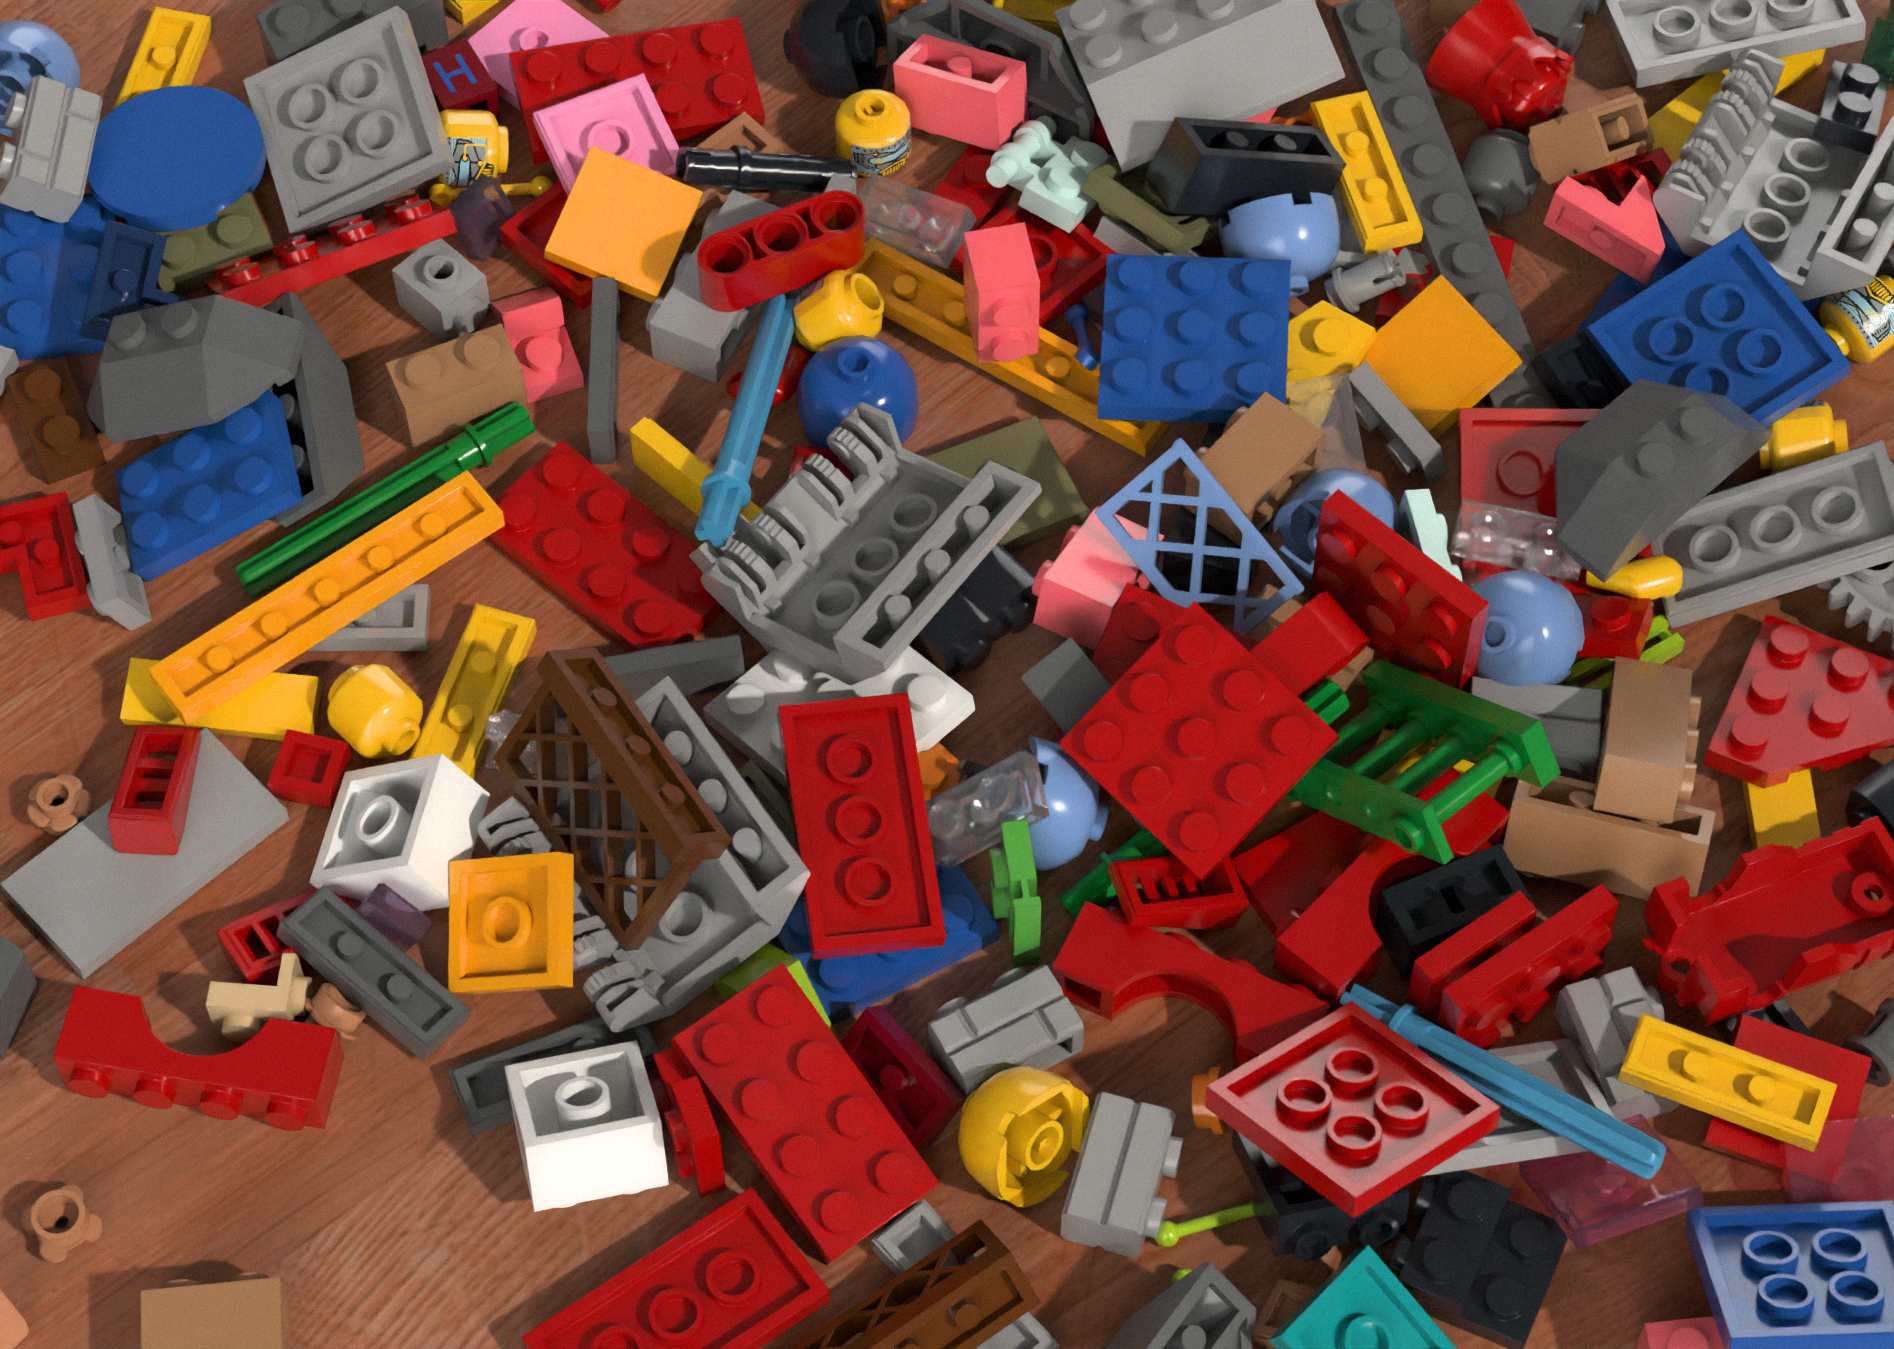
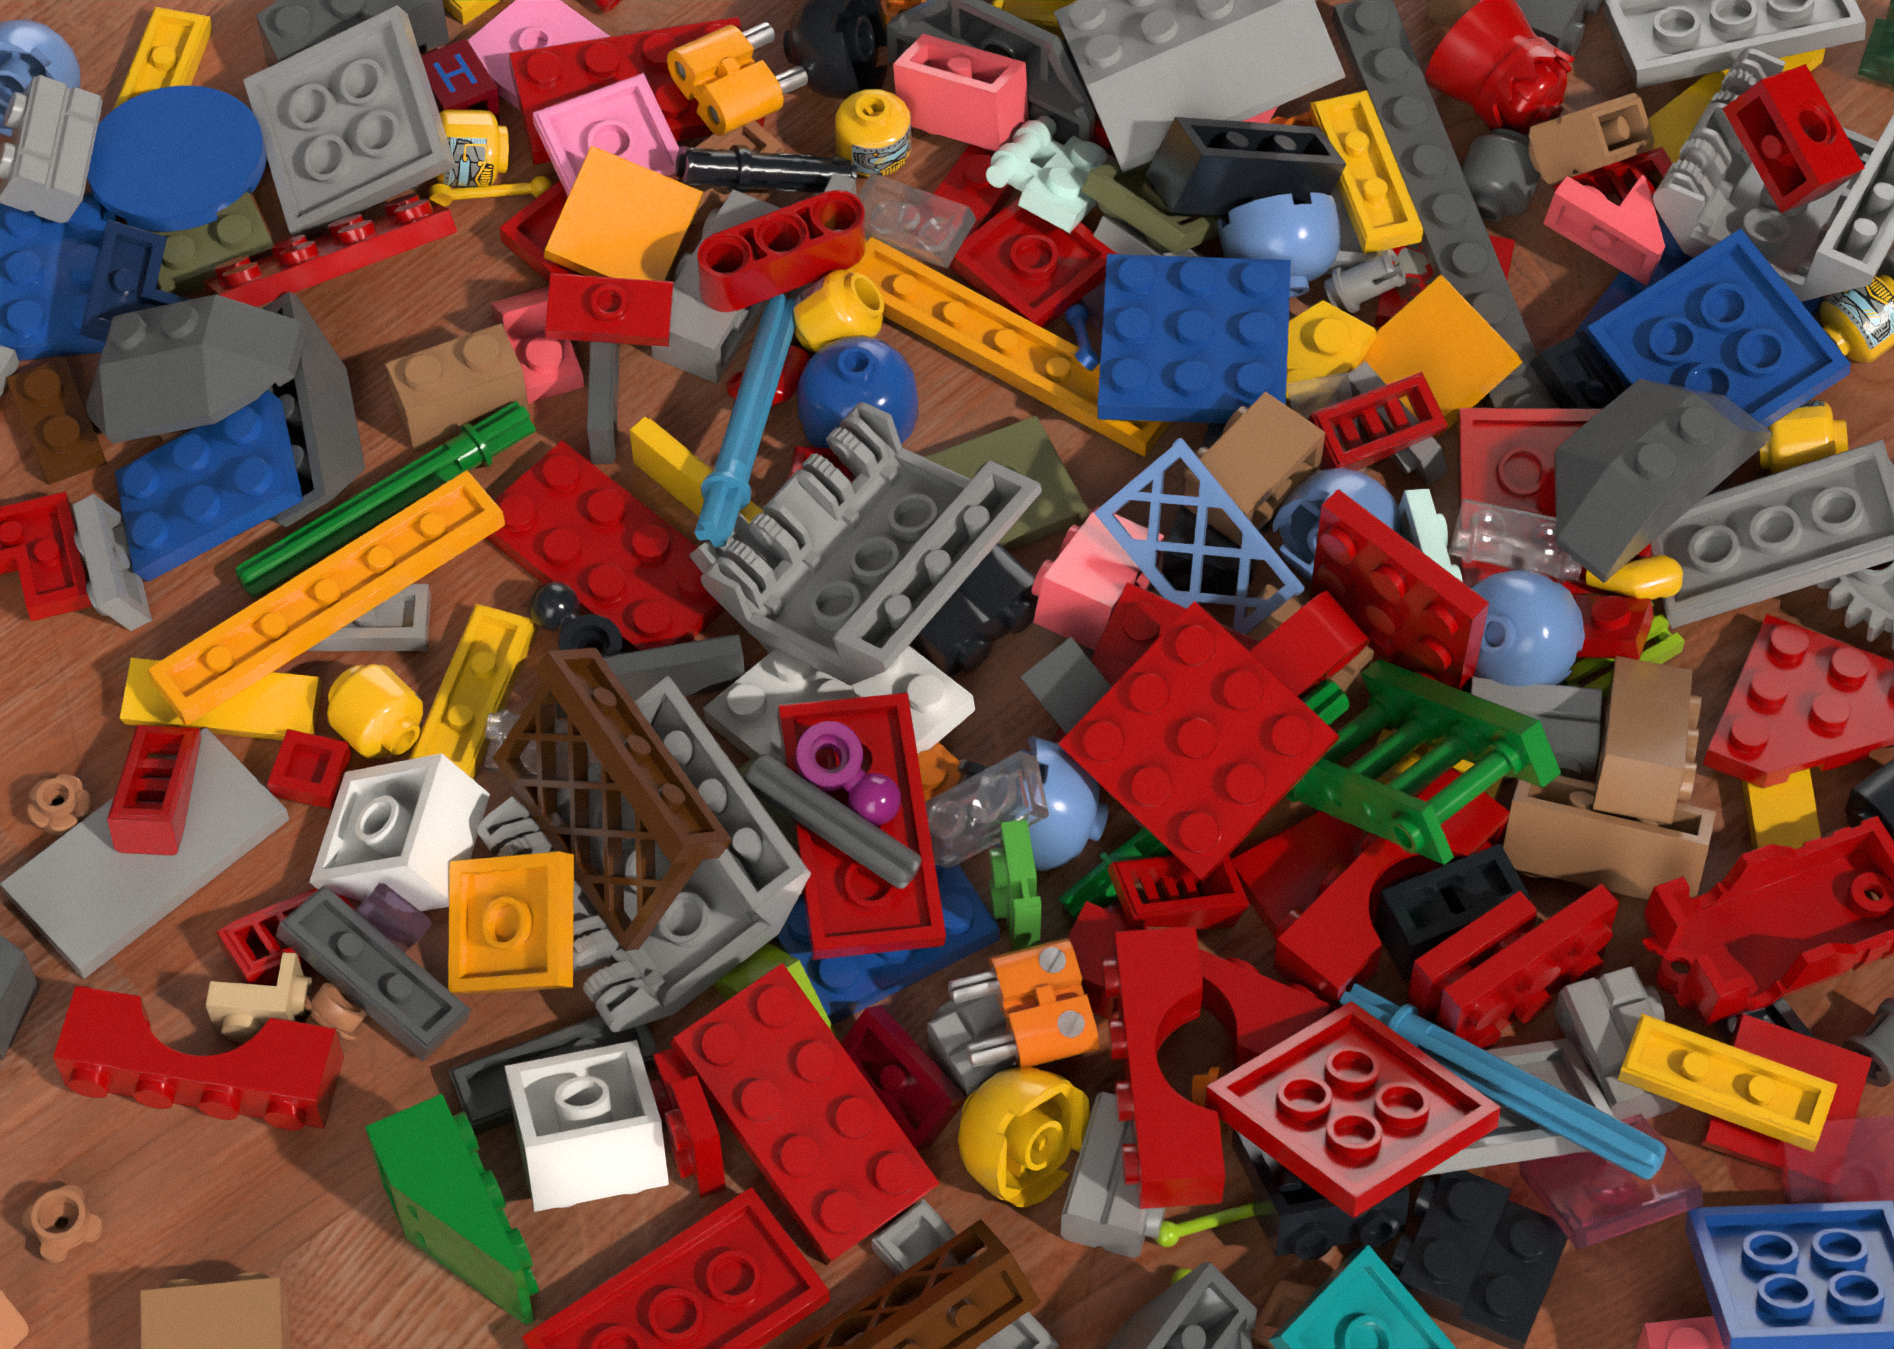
(442, 290): light grey brick -> none
(452, 1203): none -> green slope
(479, 215): tile -> none
(556, 608): none -> black plate
(609, 310): none -> red plate
(728, 81): none -> light orange piece
(833, 821): none -> dark grey axle
(870, 794): none -> magenta plate
(1001, 293): coral brick -> none
(1040, 1003): none -> orange piece
(1174, 1142): none -> red arch
(1381, 444): none -> red slope
(1793, 138): none -> red brick
(1851, 106): black plate -> none

